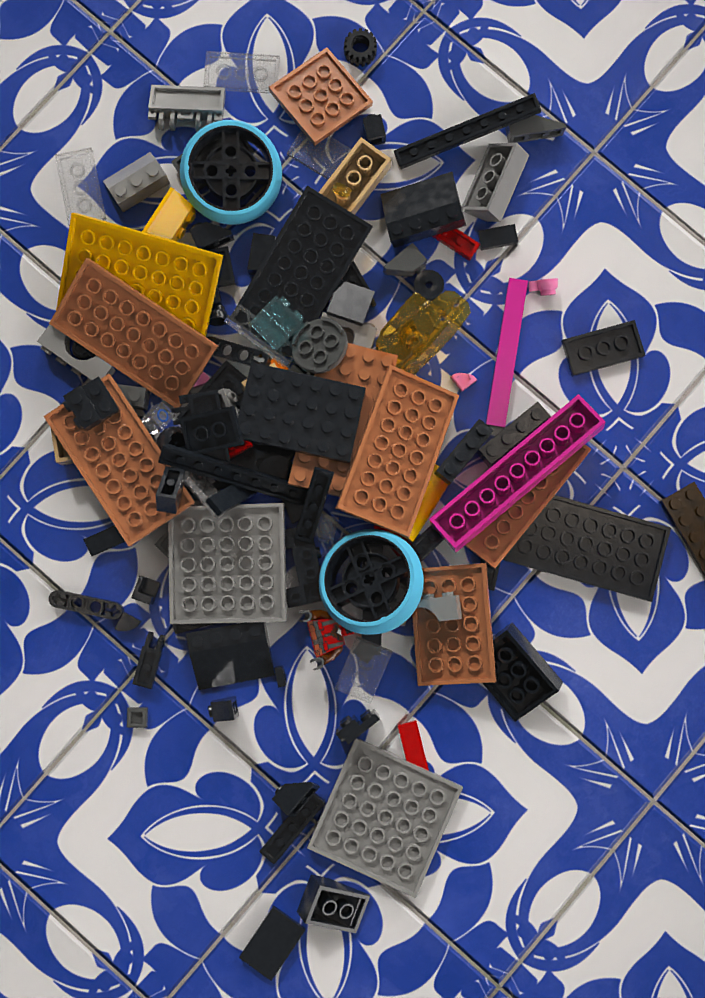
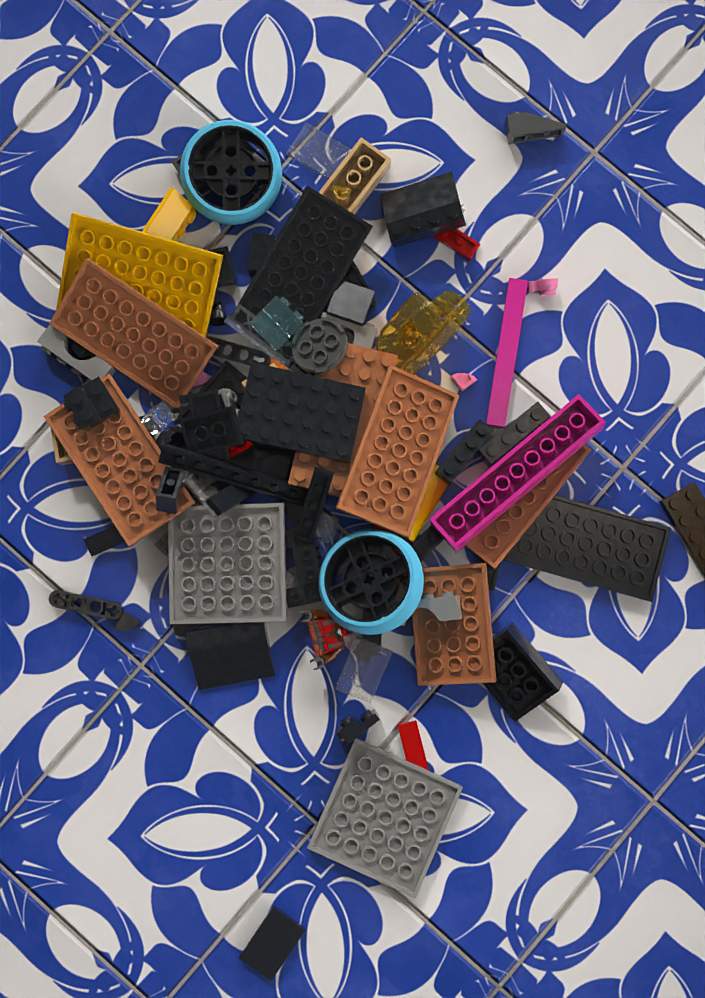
(80, 184): clear tile -> none
(136, 181): light grey slope -> none
(137, 396): dark grey brick -> none
(137, 717): dark grey tile -> none
(146, 590): black panel -> none
(148, 662): black hinge -> none
(186, 102): light grey hinge -> none
(210, 236): black slope -> none
(223, 709): black slope -> none
(241, 71): clear tile -> none
(280, 676): black tile -> none
(290, 829): black tile -> none
(294, 796): black slope -> none
(320, 96): nougat plate -> none
(332, 904): black slope -> none
(360, 37): black tyre -> none
(374, 129): black brick -> none
(406, 263): dark grey slope -> none
(433, 278): black piece -> none
(467, 131): black tile -> none
(495, 181): light grey slope -> none
(497, 237): black tile -> none
(603, 348): black tile -> none

